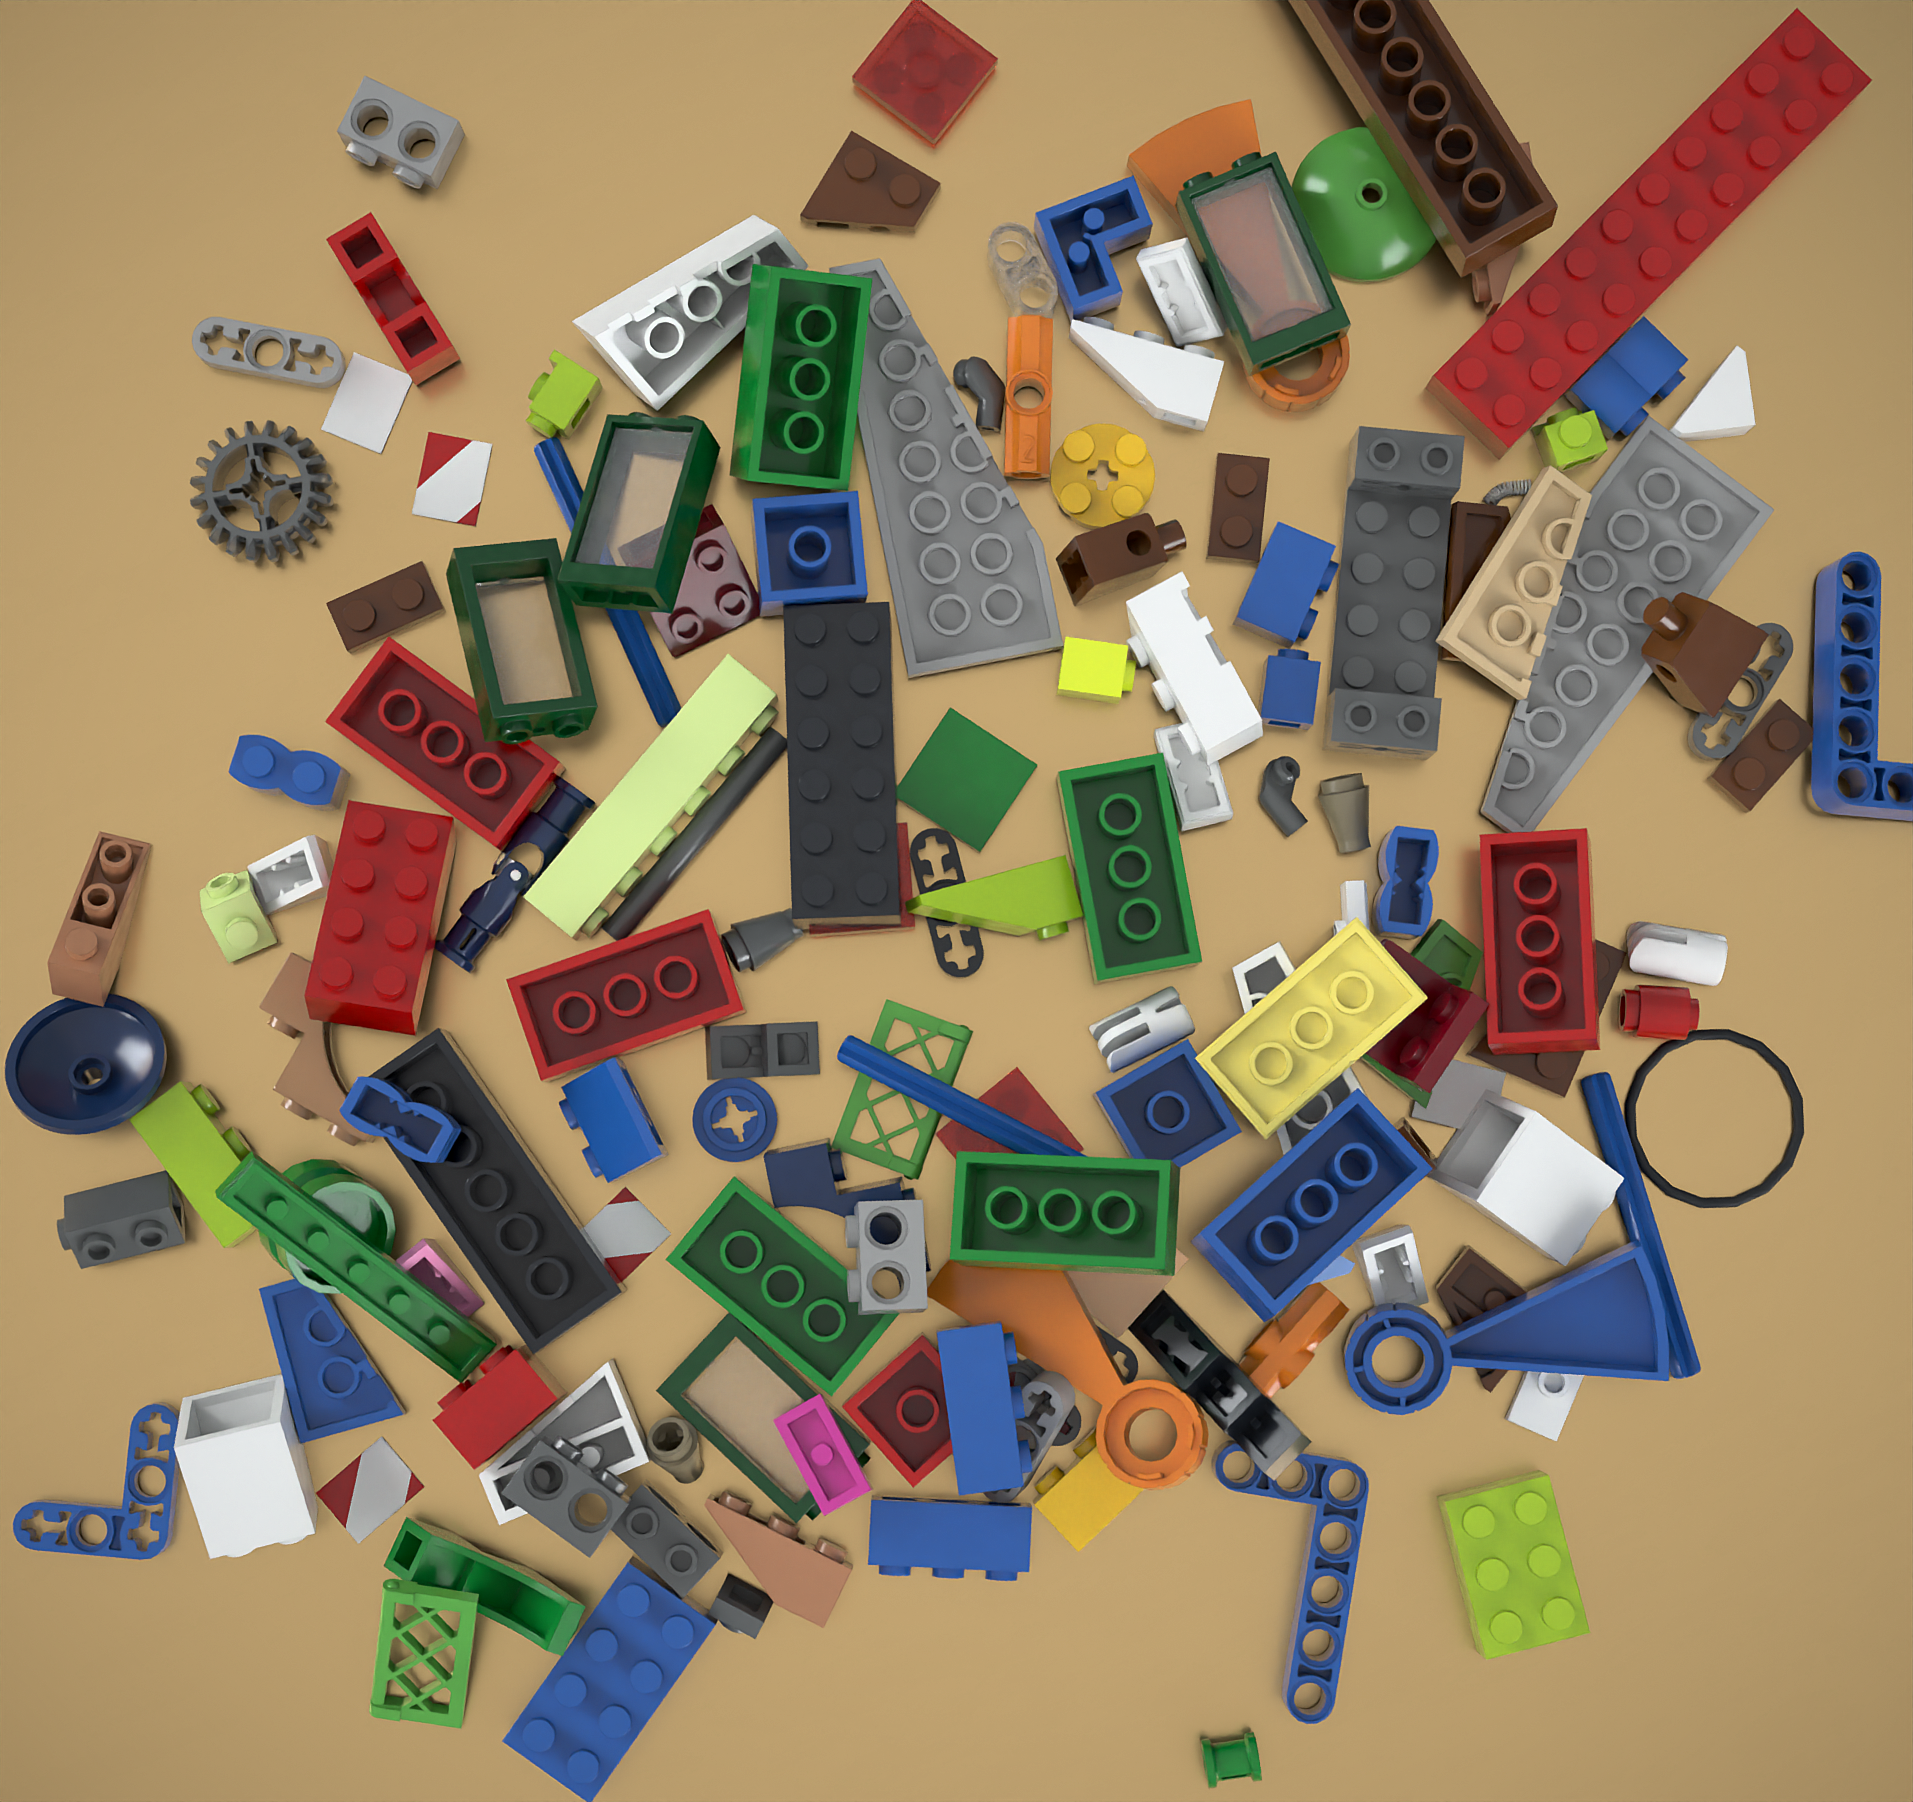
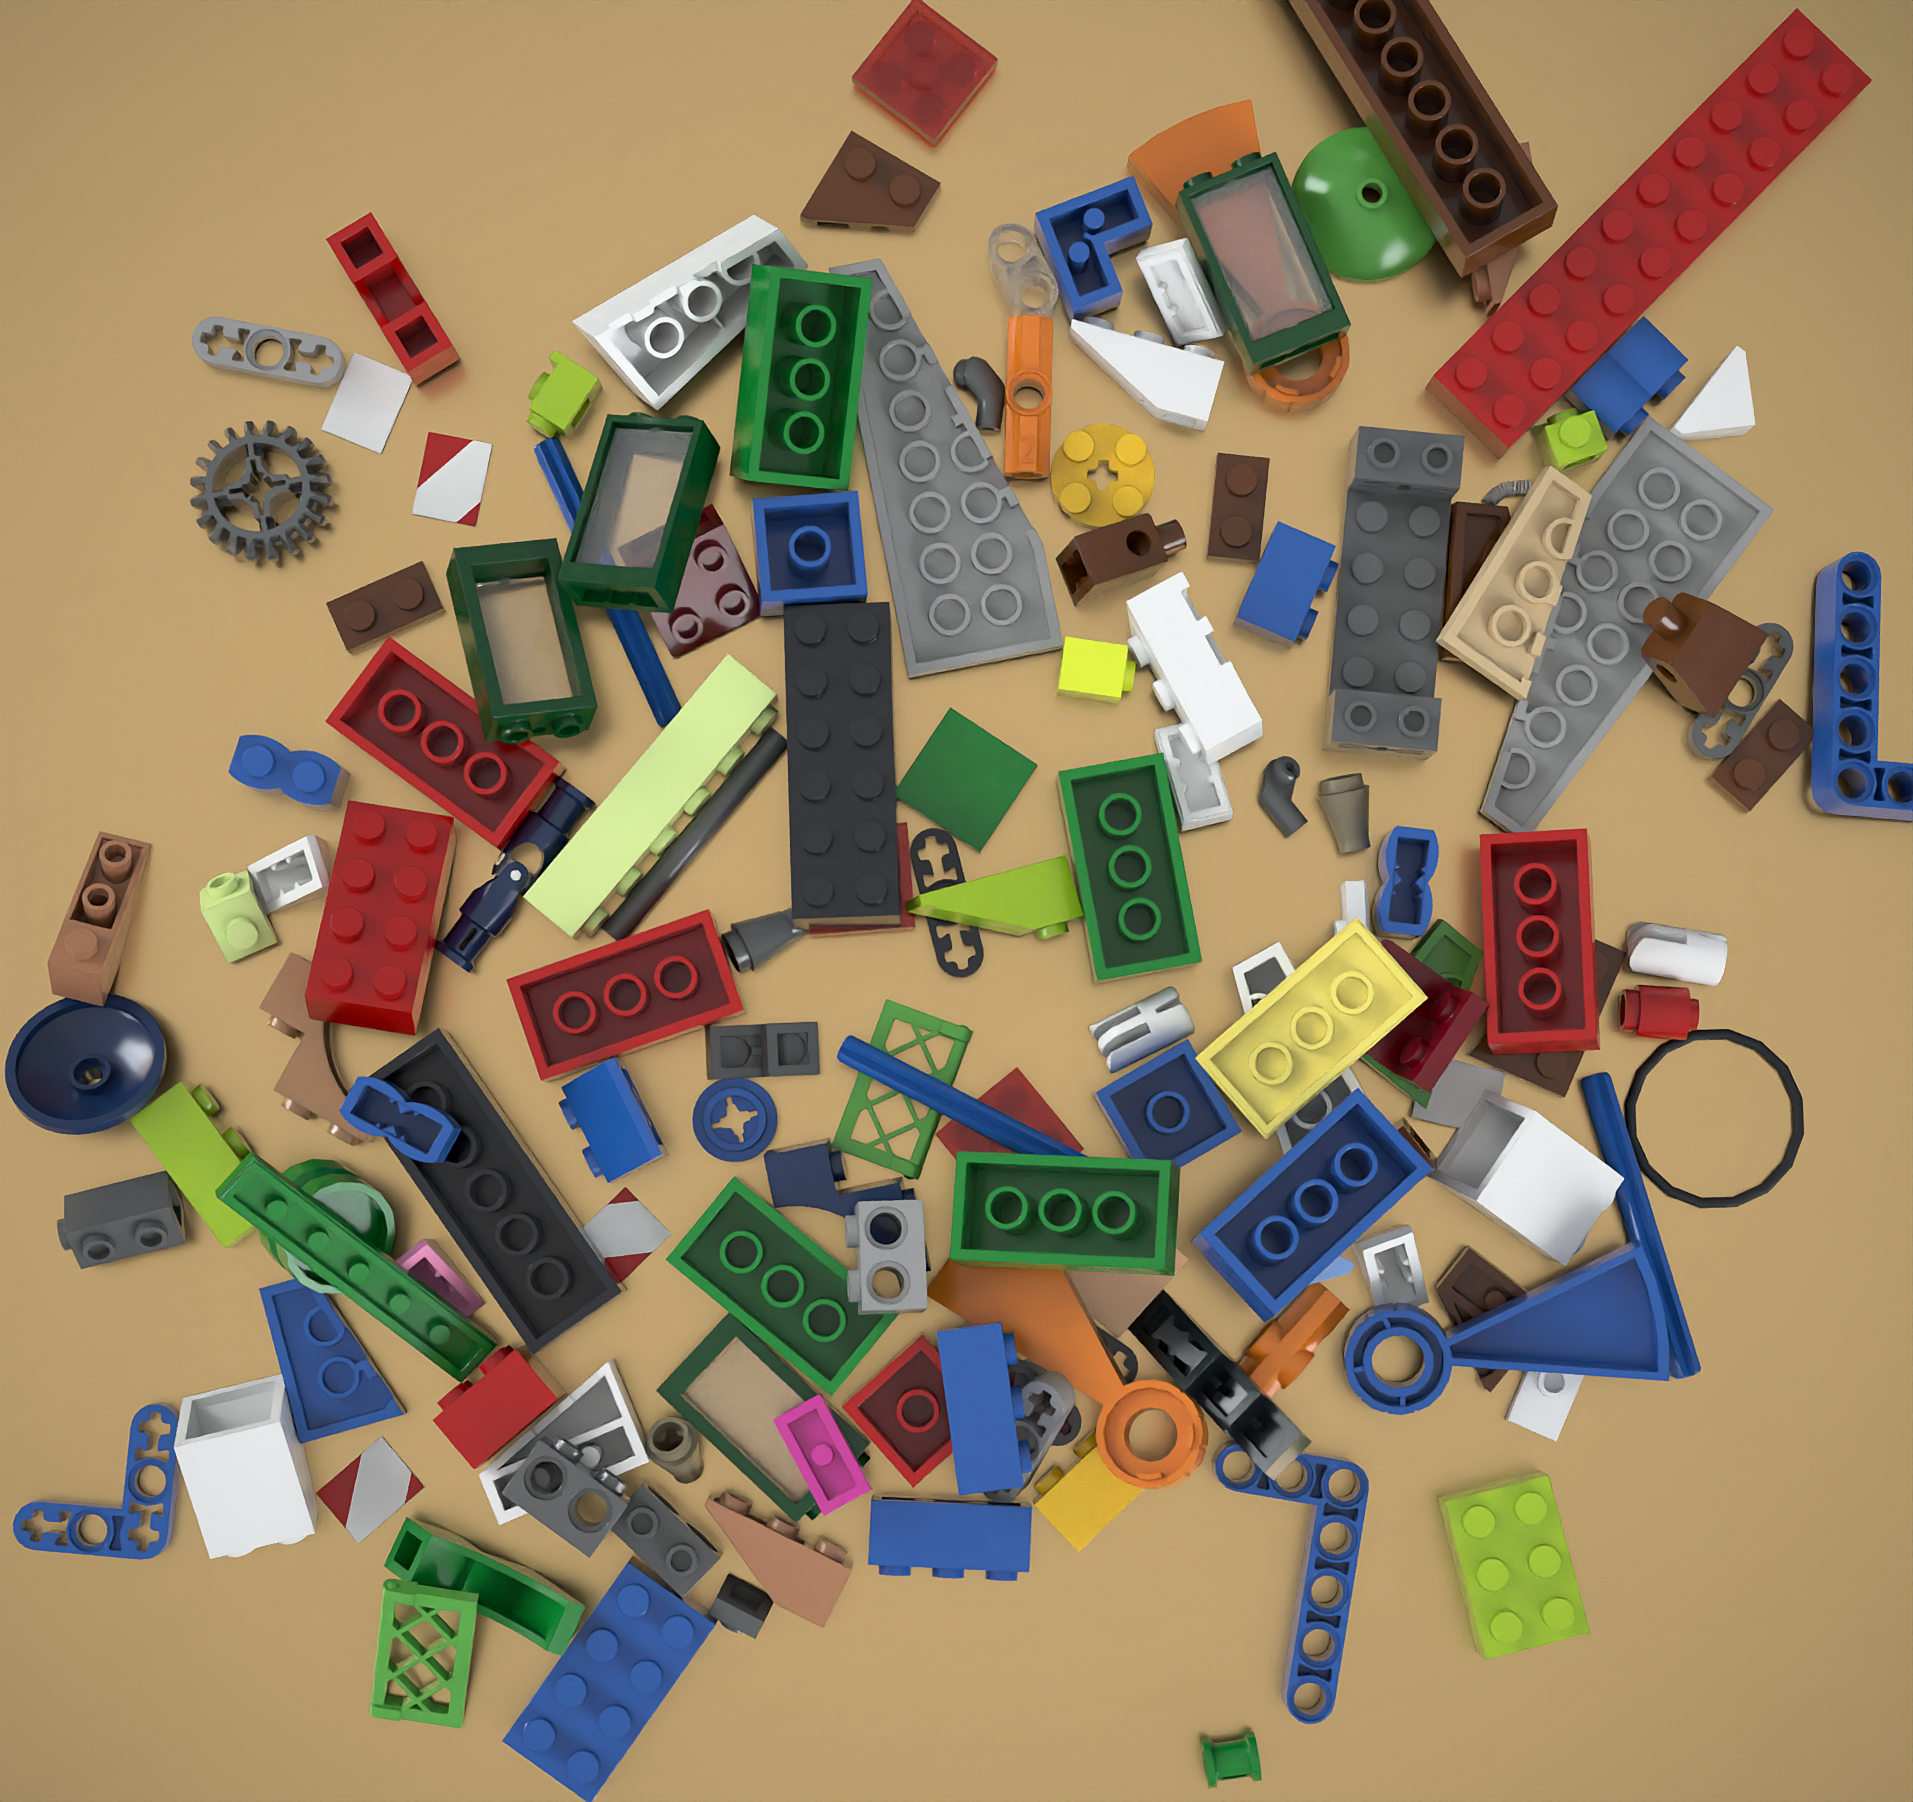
(407, 123): light grey brick -> none
(1289, 689): blue brick -> none

